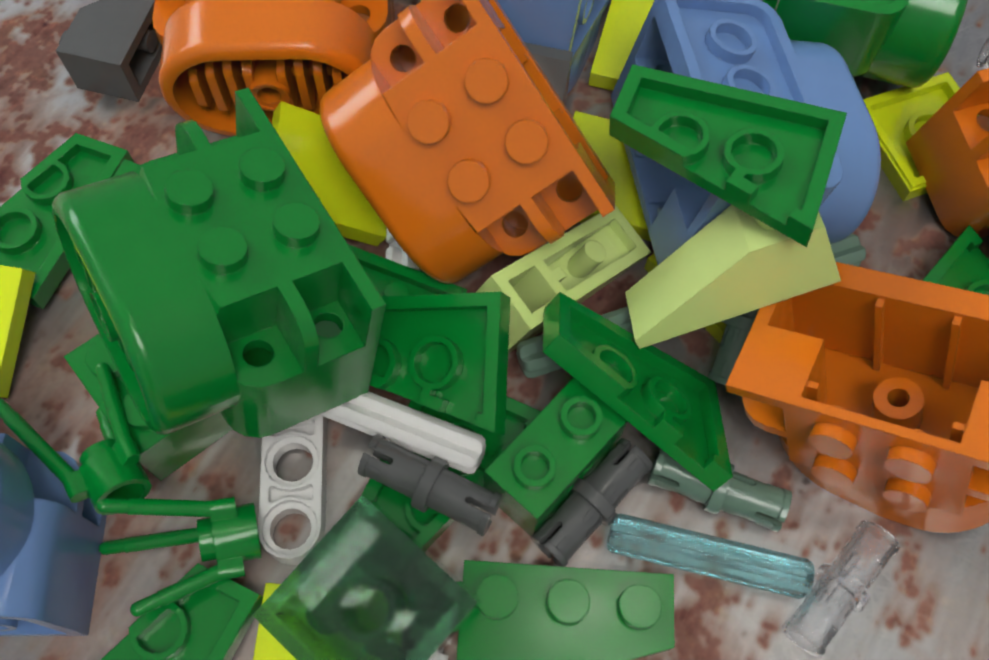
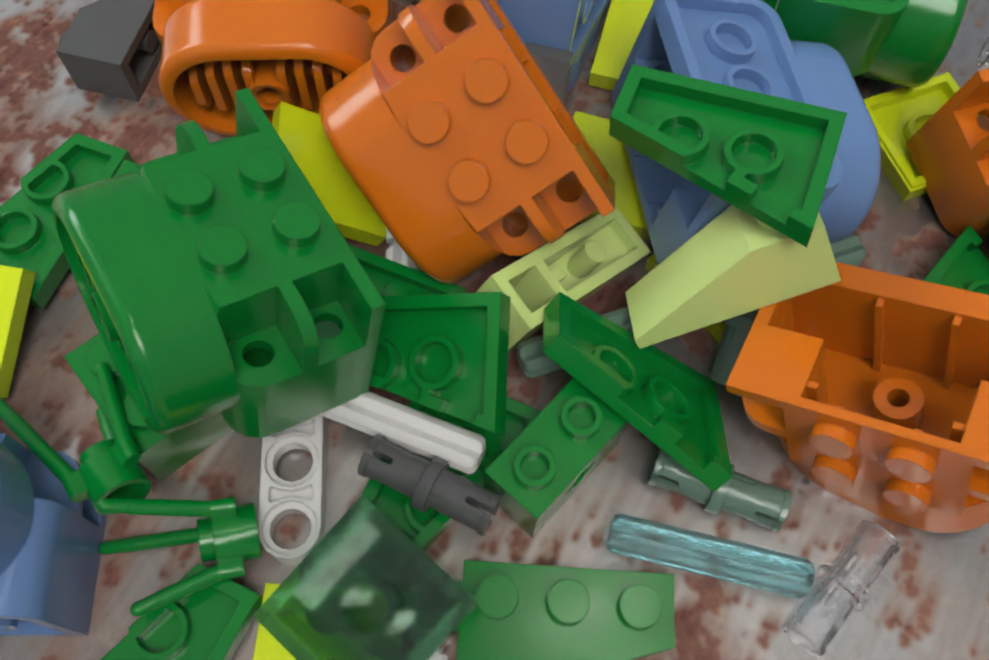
(592, 502): dark grey pin -> none

